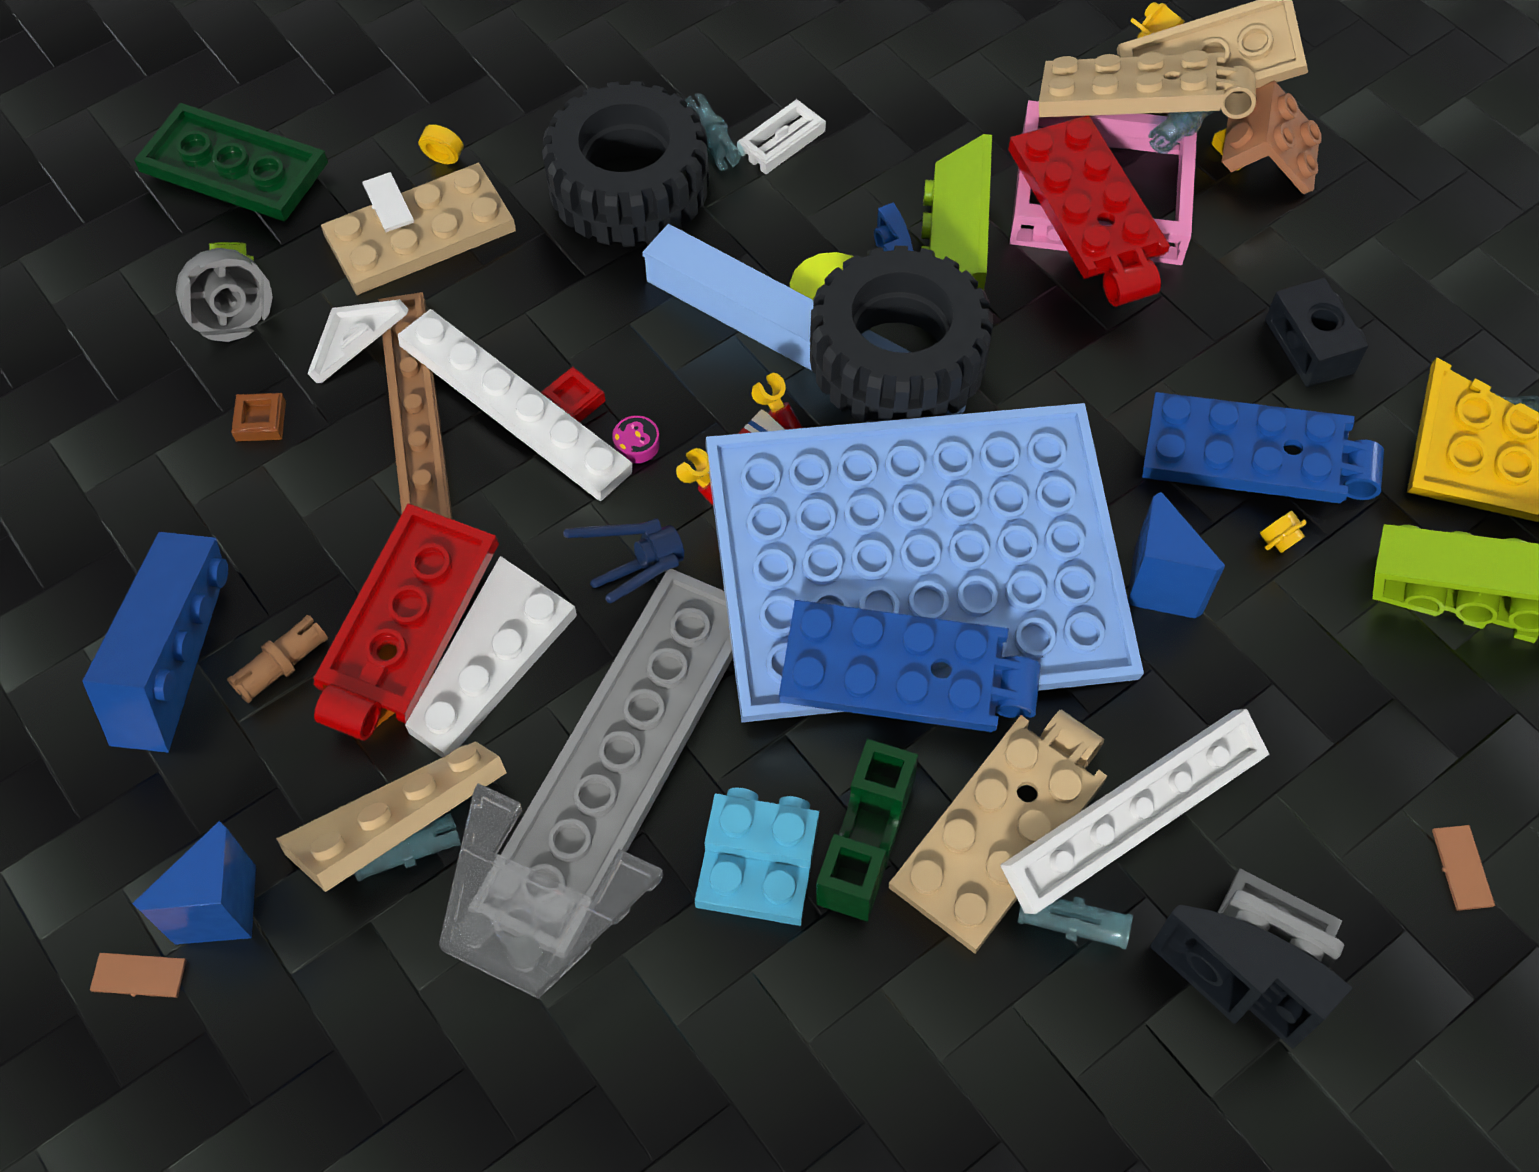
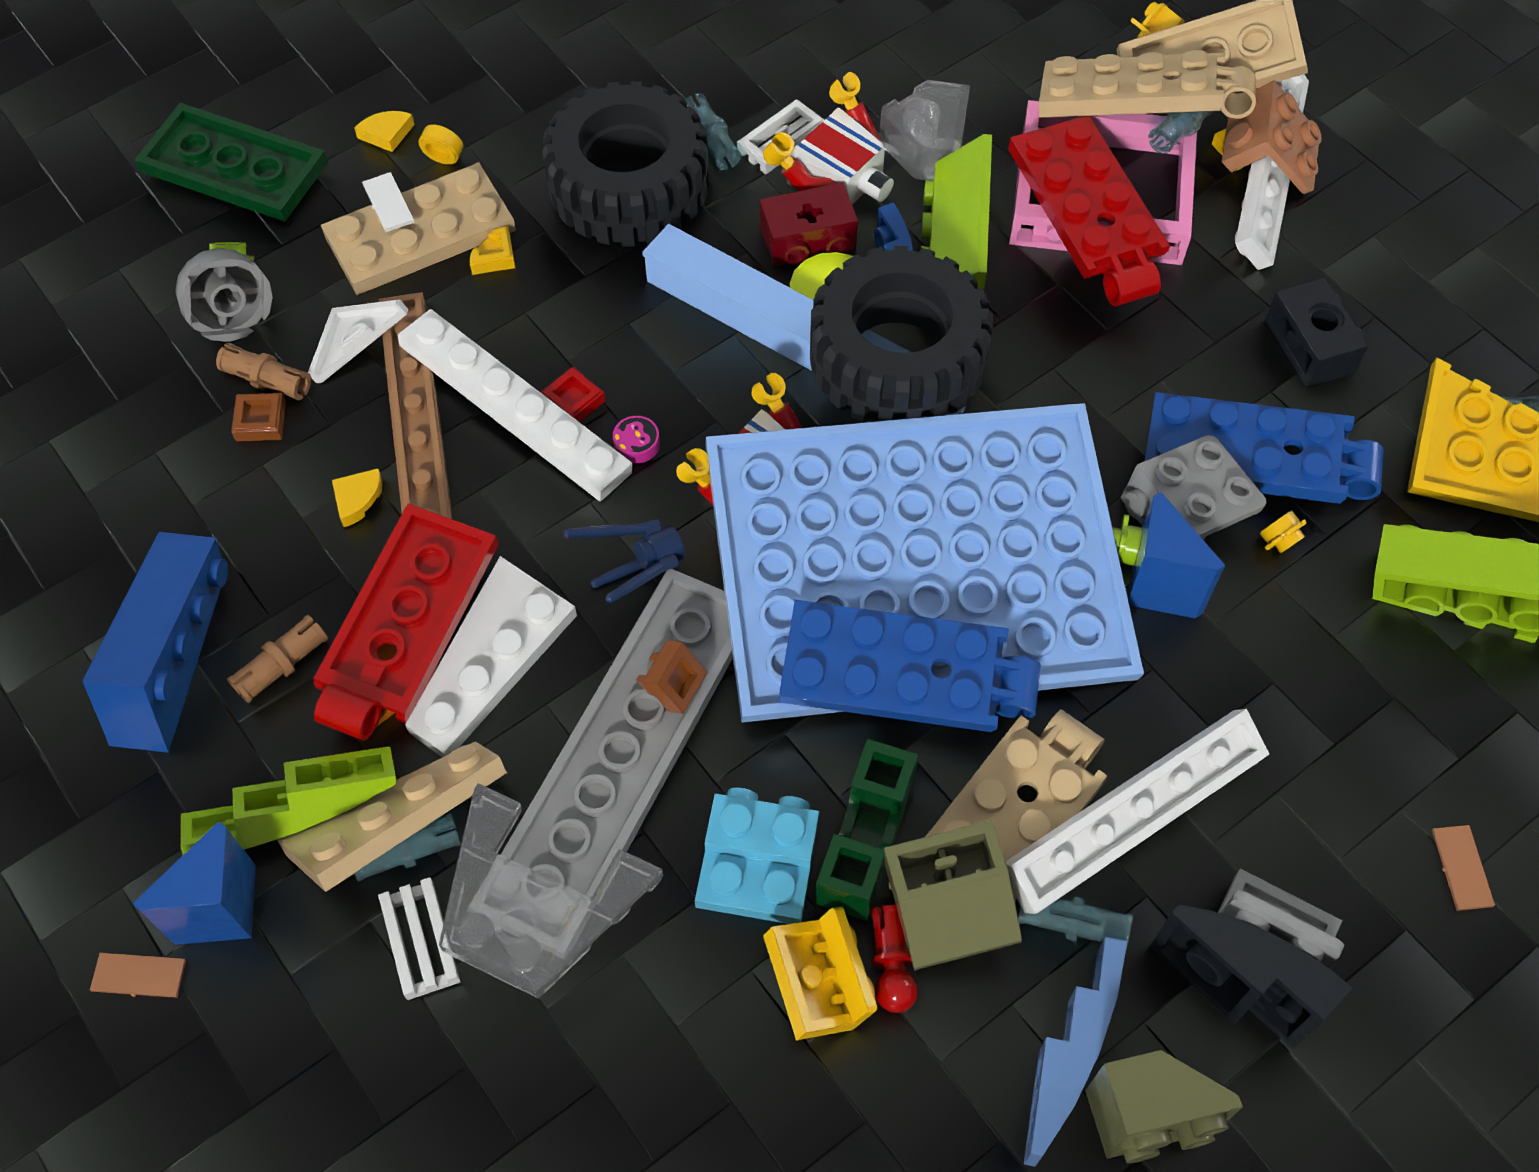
(263, 371): none -> medium nougat pin
(309, 795): none -> lime slope
(356, 495): none -> yellow tile
(385, 129): none -> yellow tile
(407, 897): none -> white tile
(493, 253): none -> yellow tile
(673, 676): none -> dark orange tile
(808, 224): none -> dark red brick
(821, 975): none -> yellow bracket
(836, 151): none -> torso
(895, 987): none -> red pin
(925, 126): none -> clear slope
(953, 894): none -> olive slope
(1067, 1063): none -> medium blue slope
(1127, 541): none -> lime plate
(1156, 1102): none -> olive slope
(1199, 483): none -> light grey bracket
(1266, 197): none -> white plate

